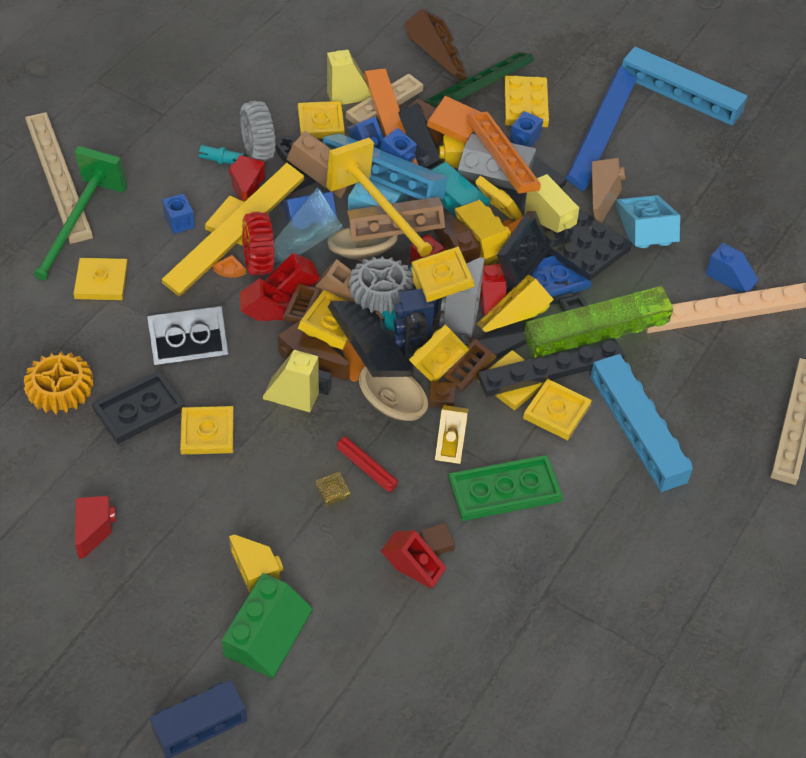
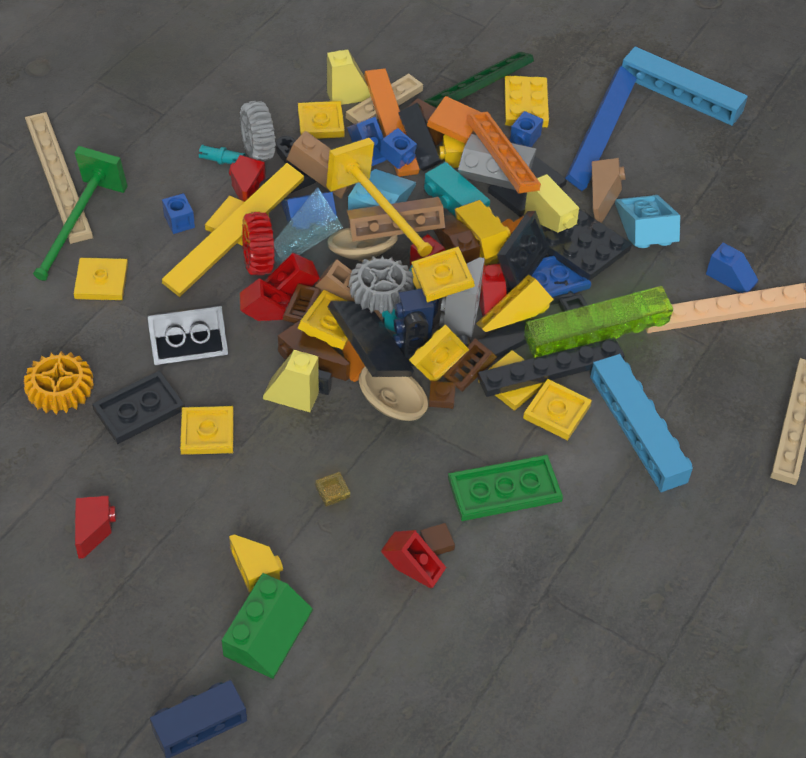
(229, 267): orange tile -> none
(367, 464): red axle -> none
(397, 172): dark azure brick -> none
(435, 38): reddish brown wedge -> none
(451, 434): yellow slope -> none
(499, 199): yellow plate -> none

